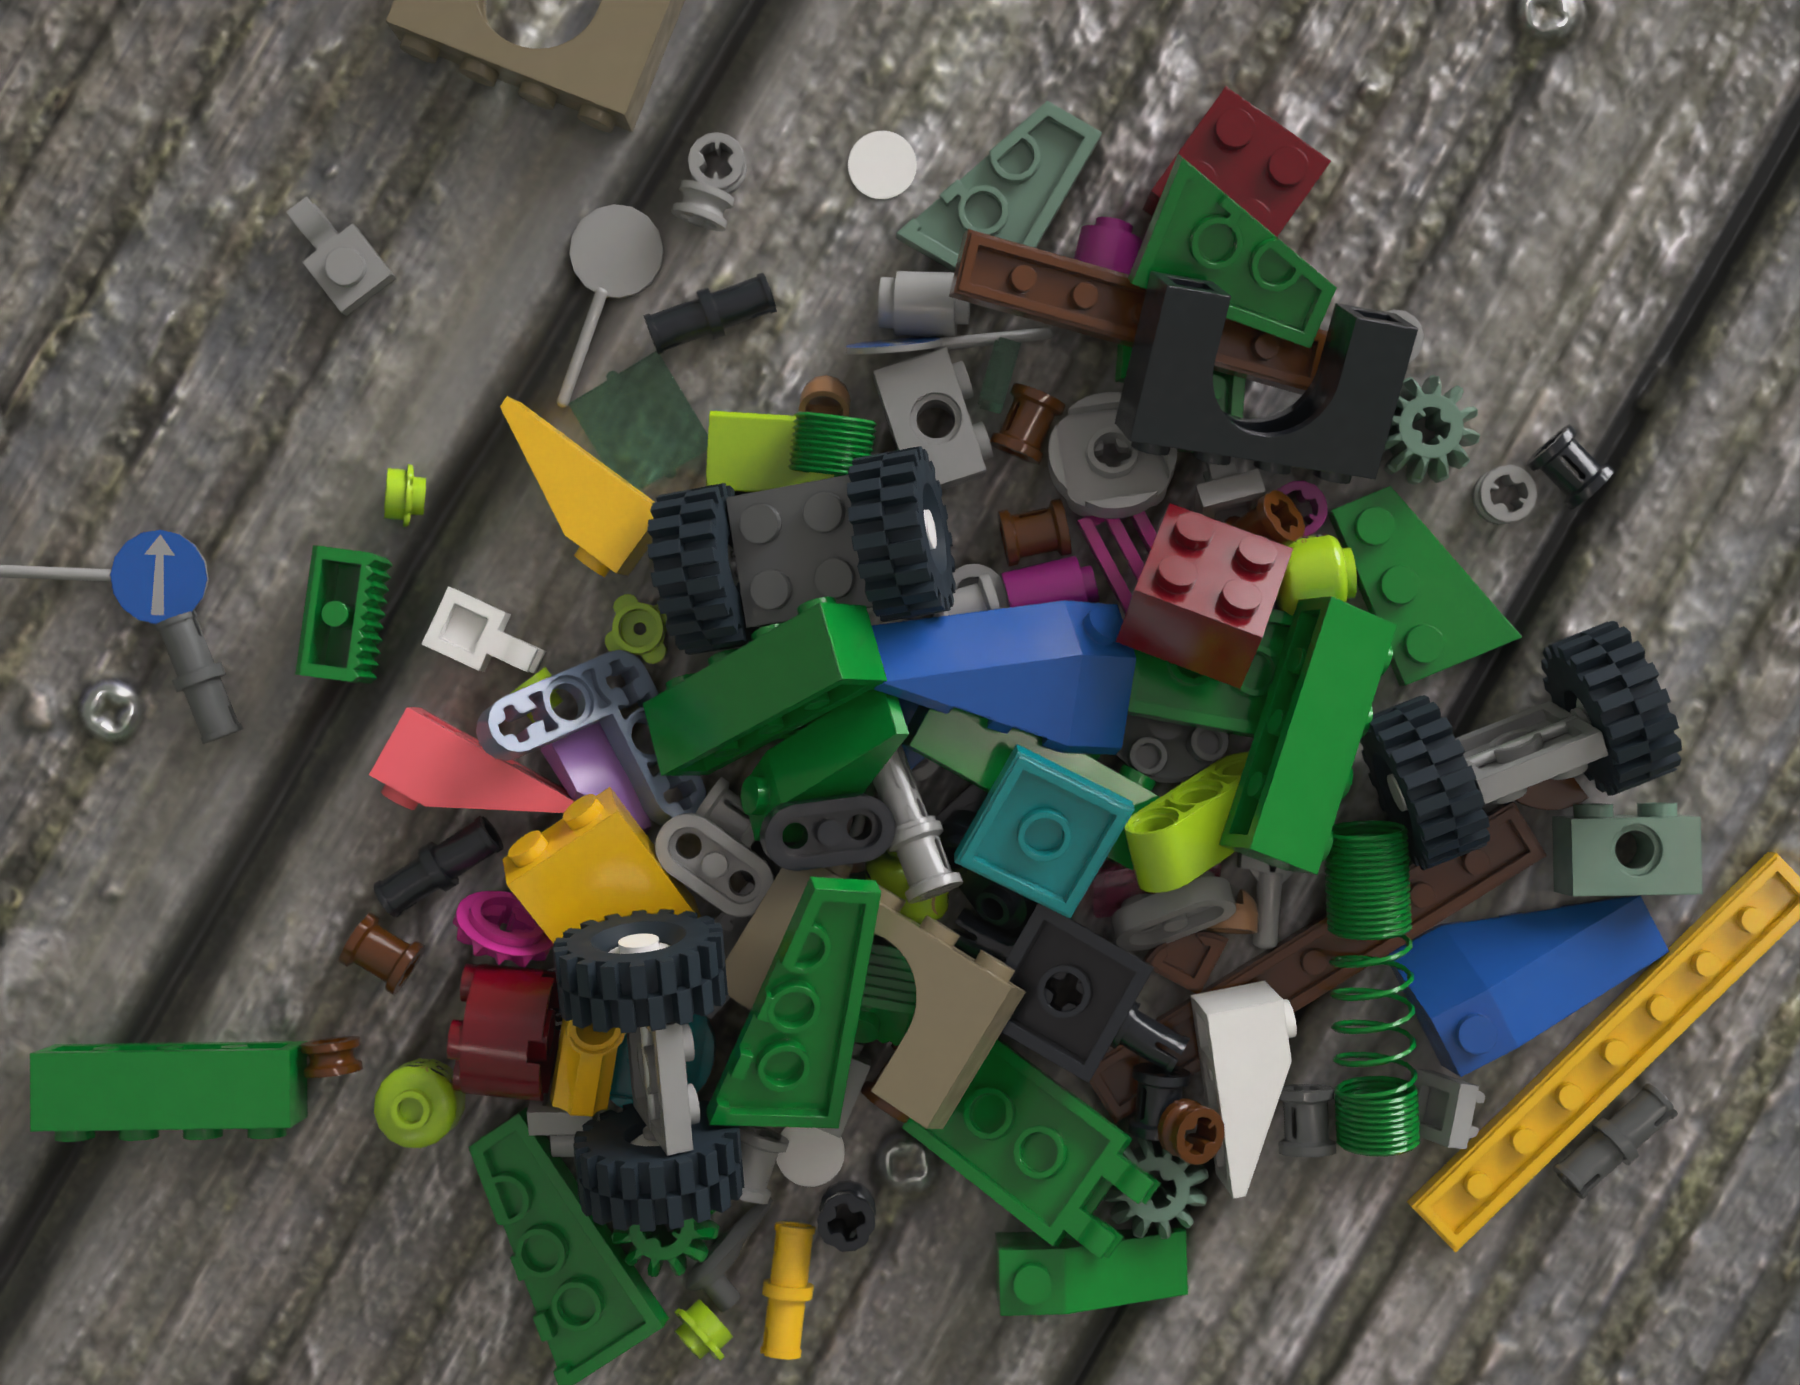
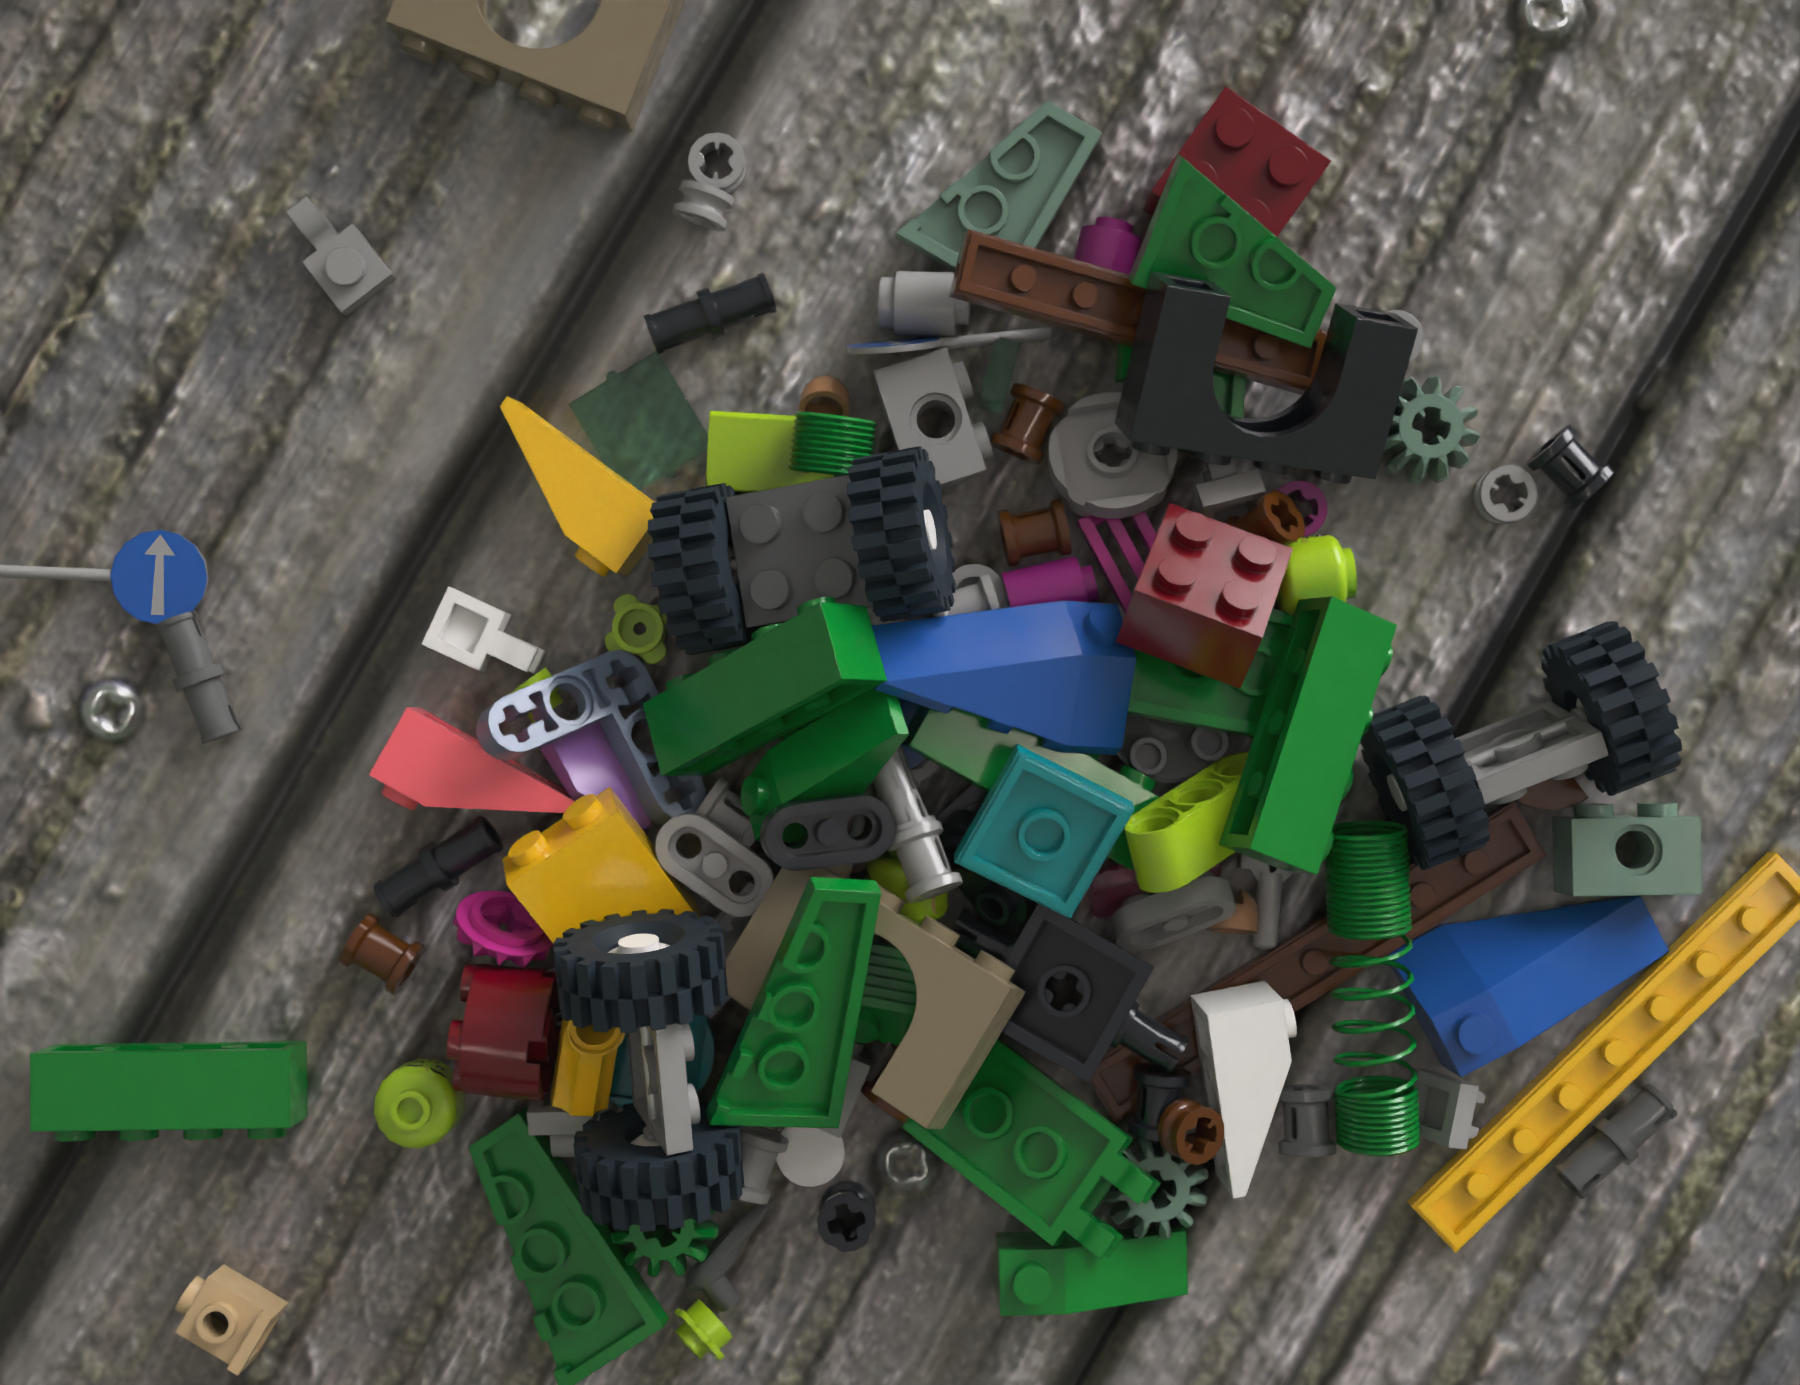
(246, 1305): none -> tan brick
(331, 1056): reddish brown bush -> none
(342, 615): green brick -> none
(404, 494): lime plate -> none
(615, 256): light grey piece -> none
(787, 1290): yellow pin -> none
(882, 165): white sticker -> none
(1188, 959): reddish brown tile -> none
(1417, 586): green wing -> none

